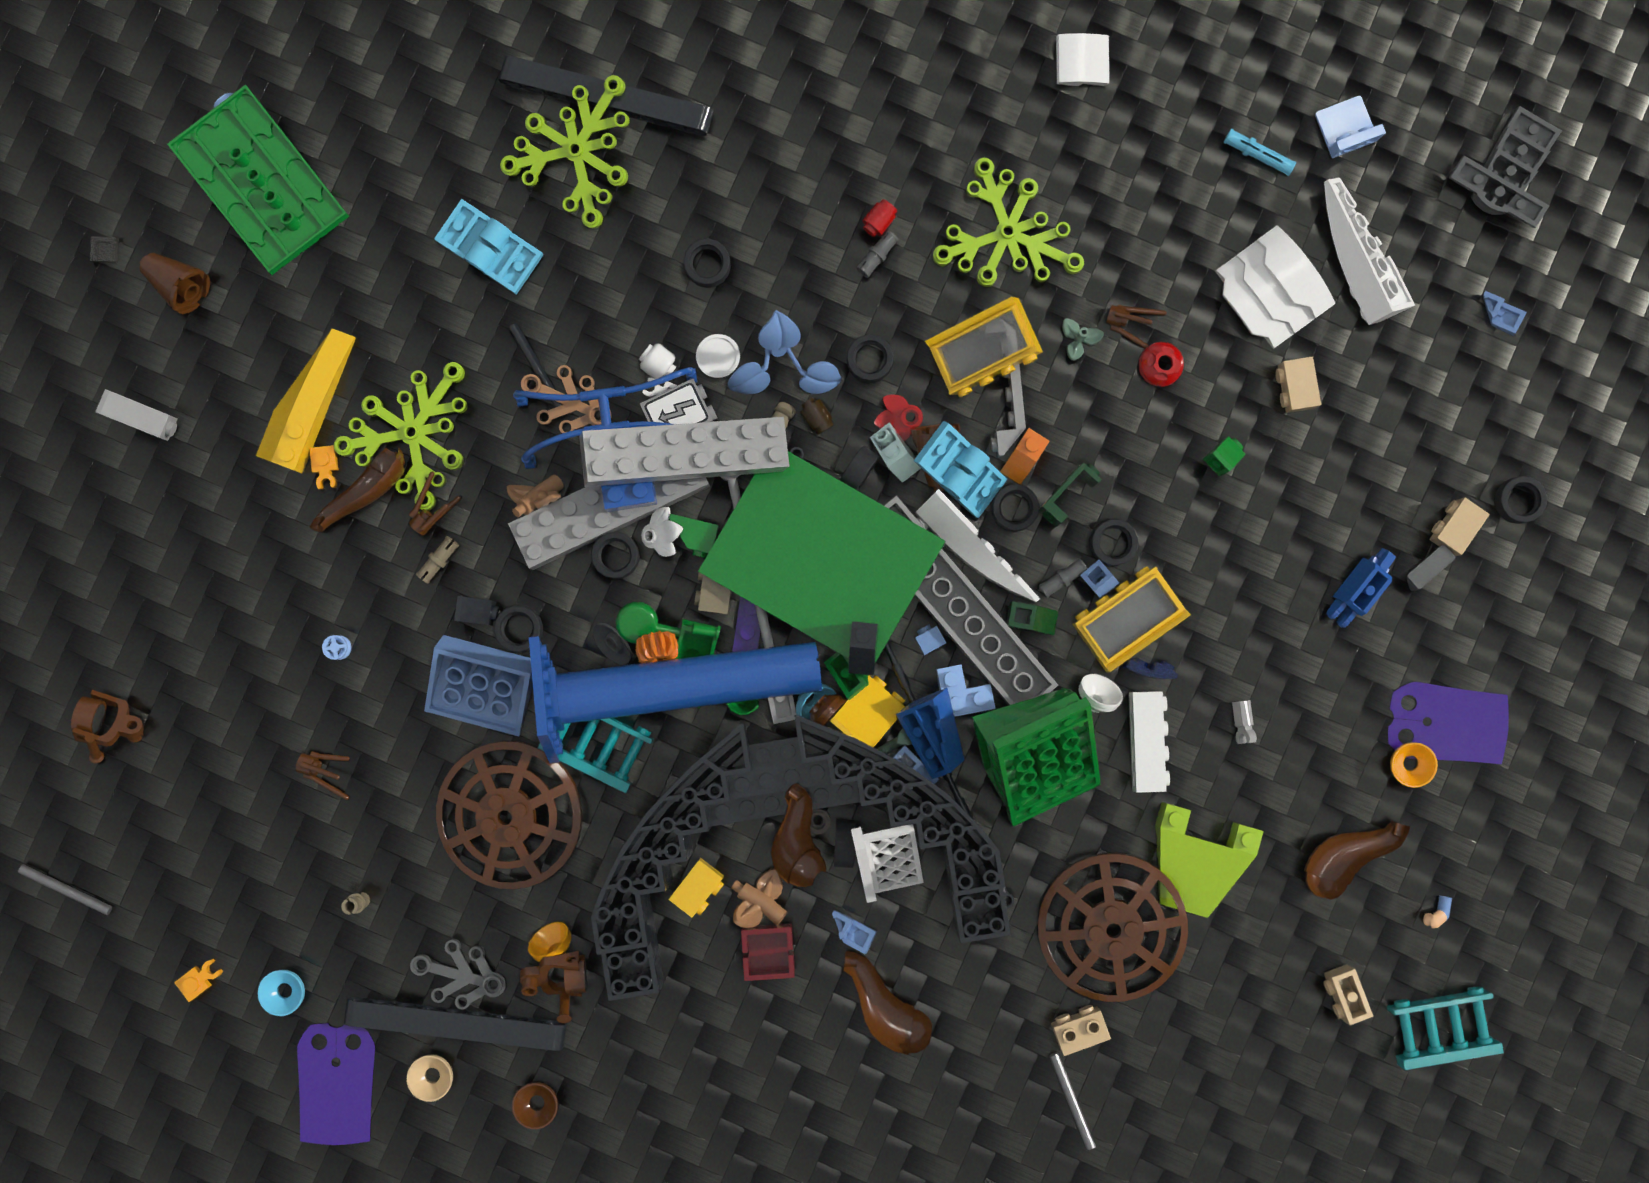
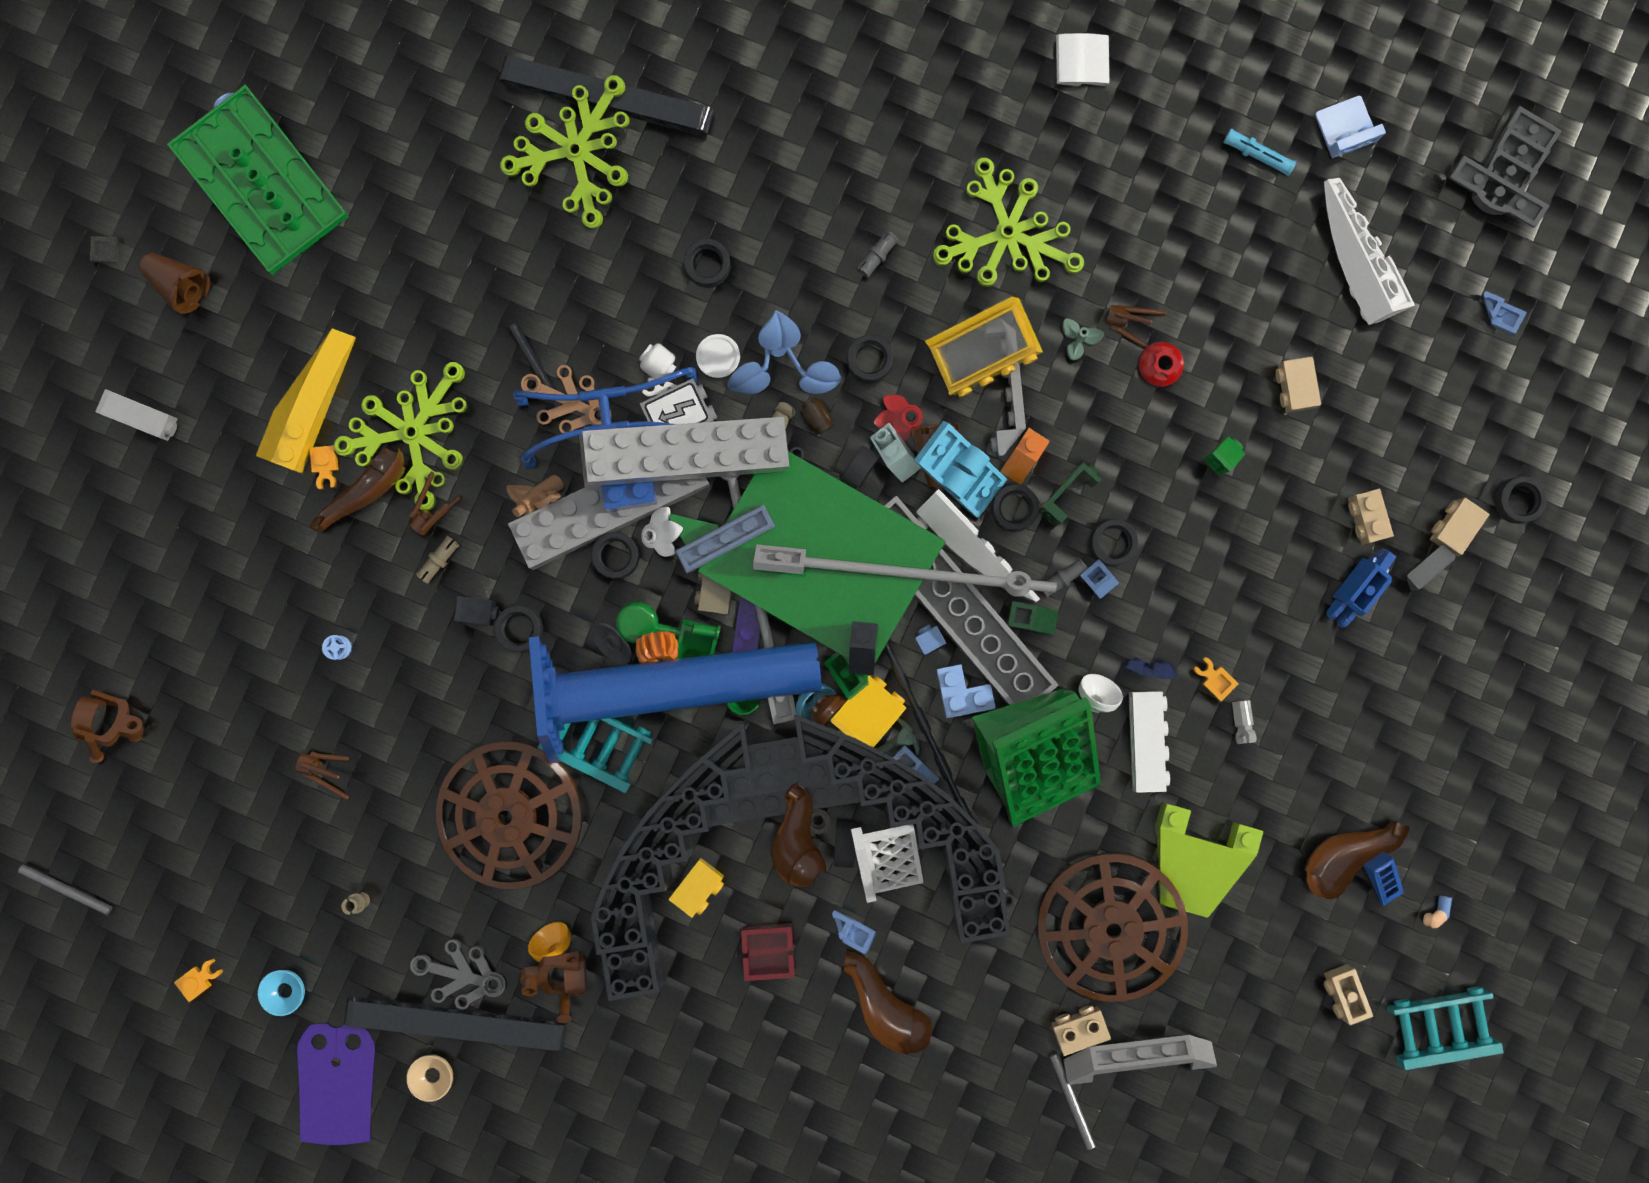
(479, 685): medium blue slope -> none
(489, 246): medium azure plate -> none
(526, 1114): reddish brown piece -> none
(725, 538): none -> sand blue tile
(759, 900): medium nougat plant -> none
(794, 560): none -> light grey bar
(879, 218): red brick -> none
(933, 732): blue wedge -> none
(1130, 618): window -> none
(1139, 1055): none -> light grey slope
(1217, 680): none -> light orange plate
(1274, 287): white slope -> none
(1370, 516): none -> tan brick
(1378, 864): none -> blue slope
(1424, 770): light orange piece -> none
(1463, 724): dark purple piece -> none

